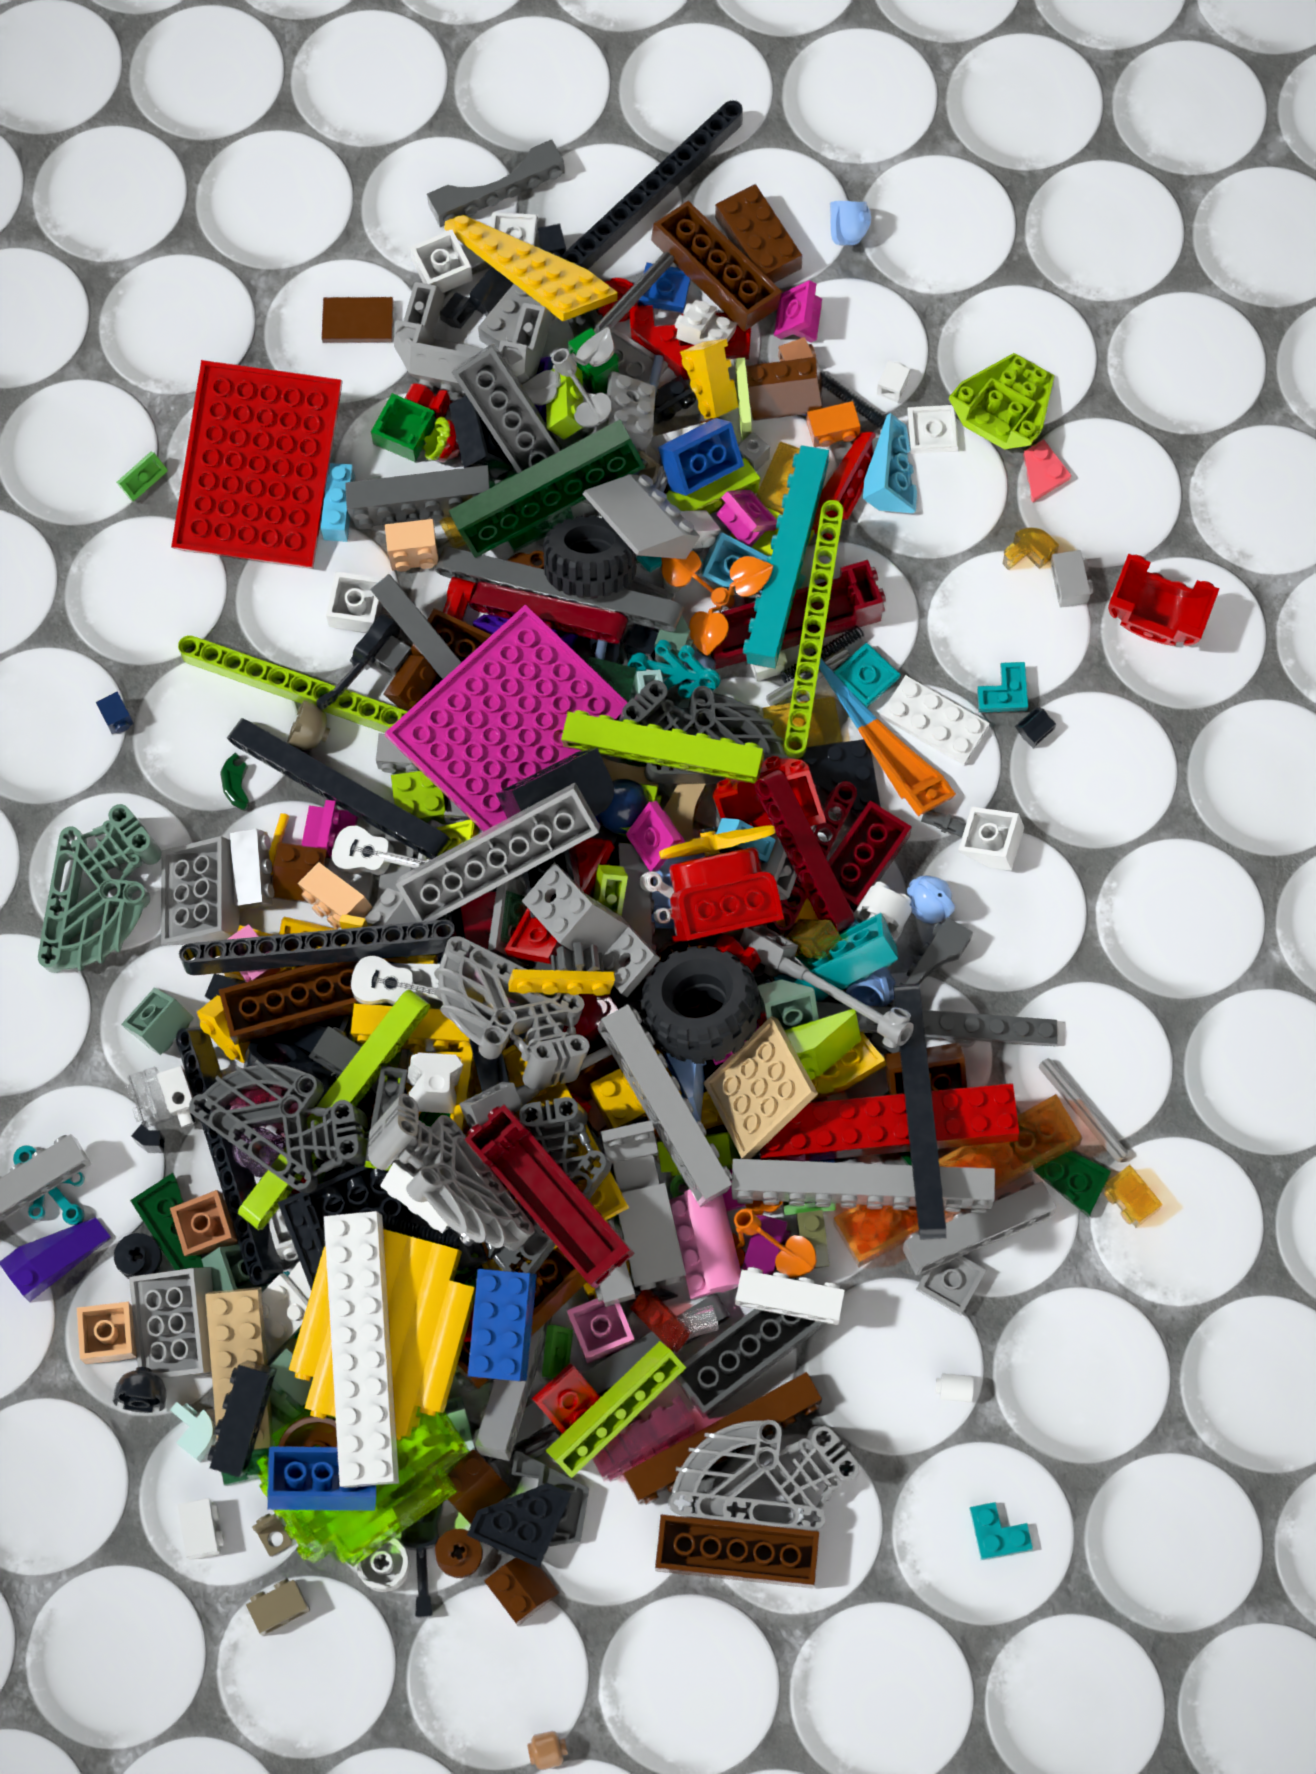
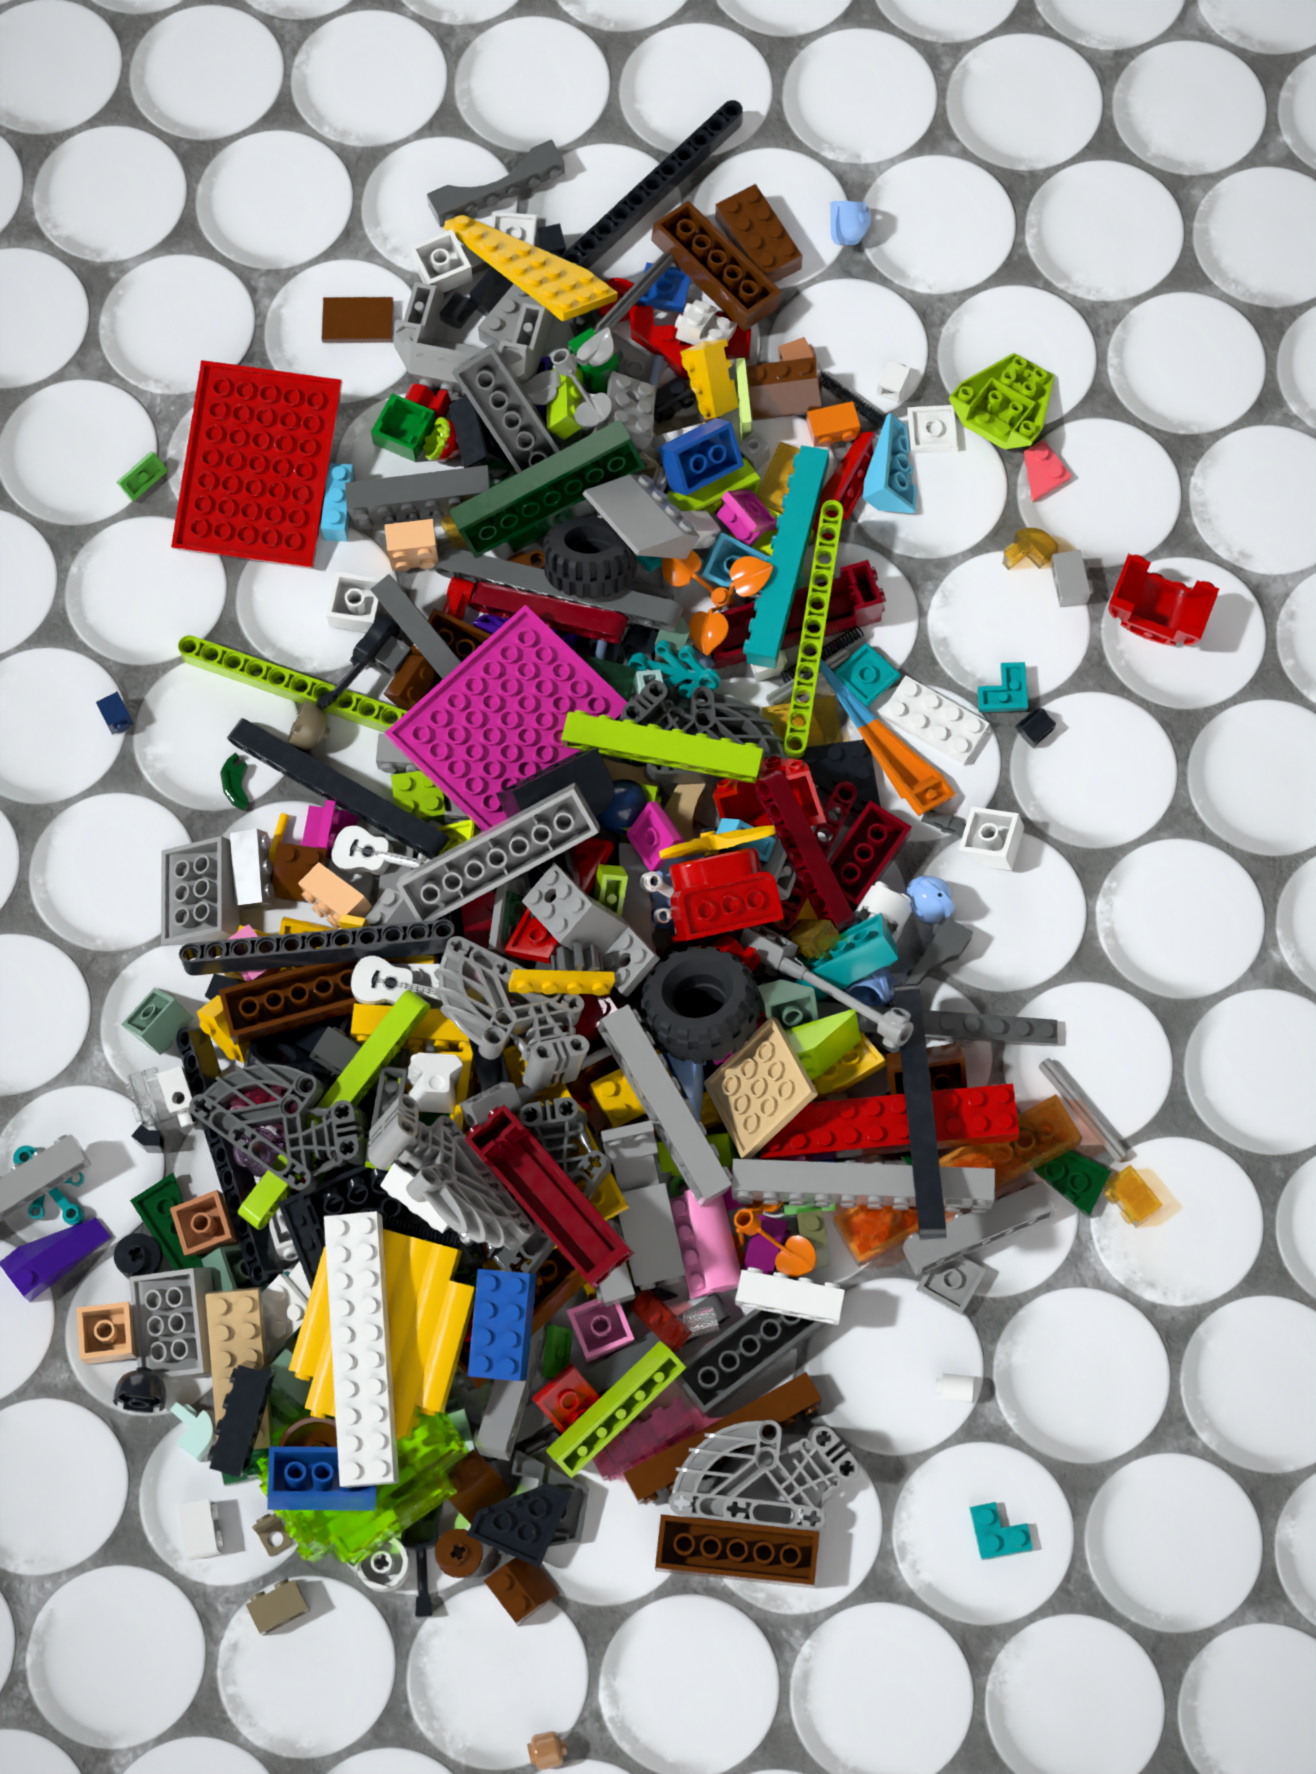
(124, 842): sand green beam -> none
(799, 312): dark pink bracket -> none

